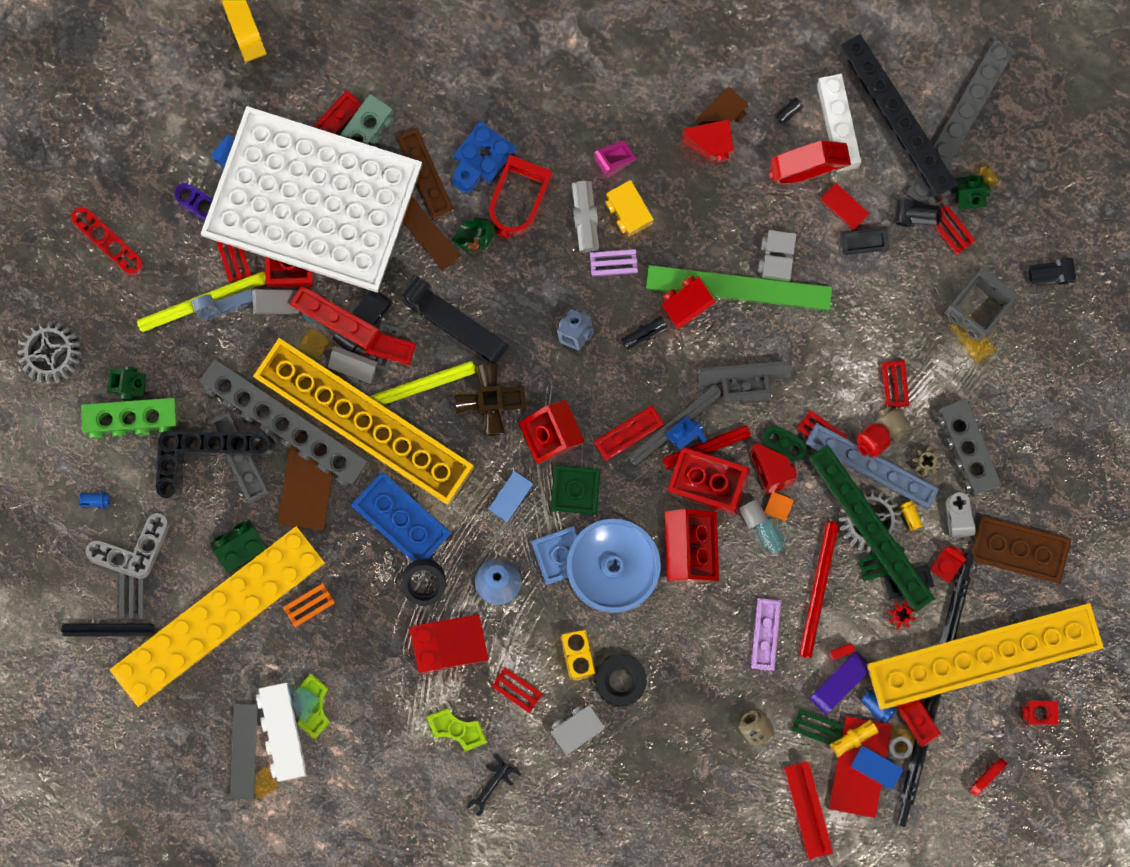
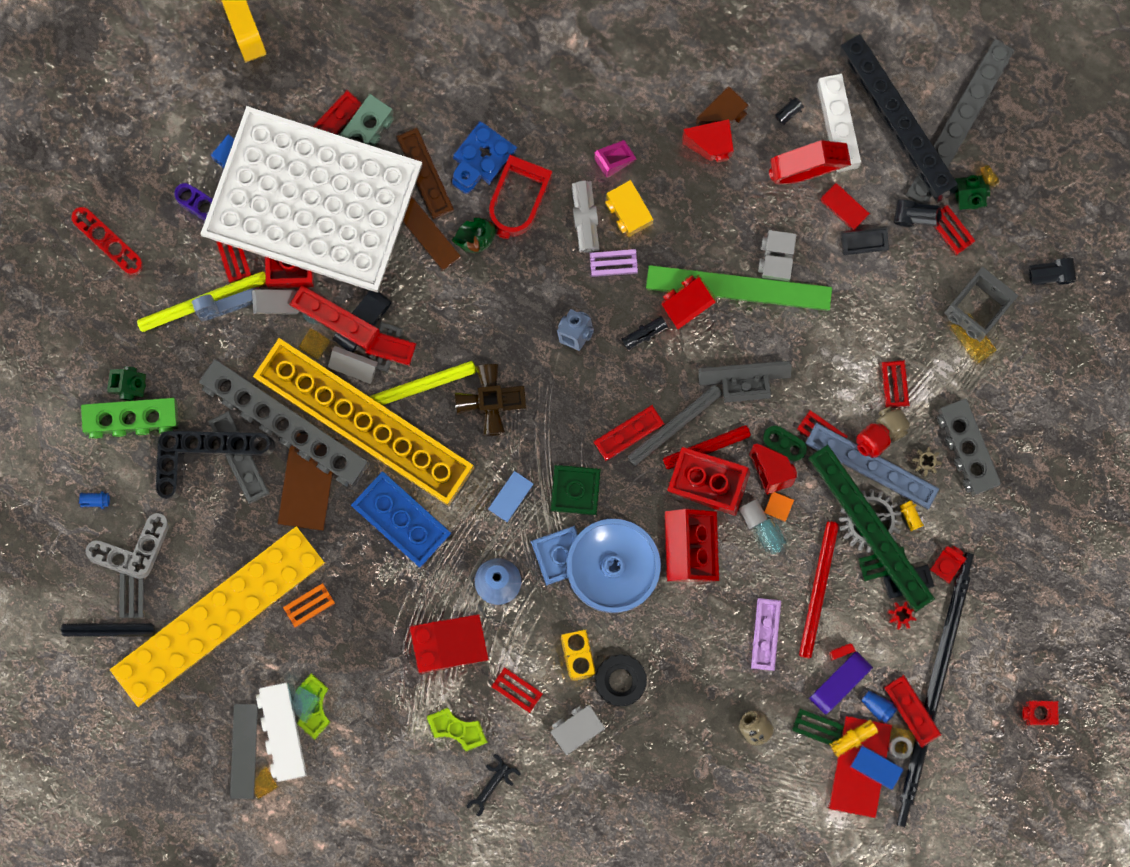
(41, 356): light grey gear -> none
(238, 545): dark green bracket -> none
(420, 298): black beam -> none
(420, 565): black tyre -> none
(551, 431): red slope -> none
(685, 432): blue bracket -> none
(808, 810): red fence -> none
(960, 521): light grey piece -> none
(985, 656): yellow plate -> none
(988, 776): red tile -> none
(1020, 549): reddish brown tile -> none

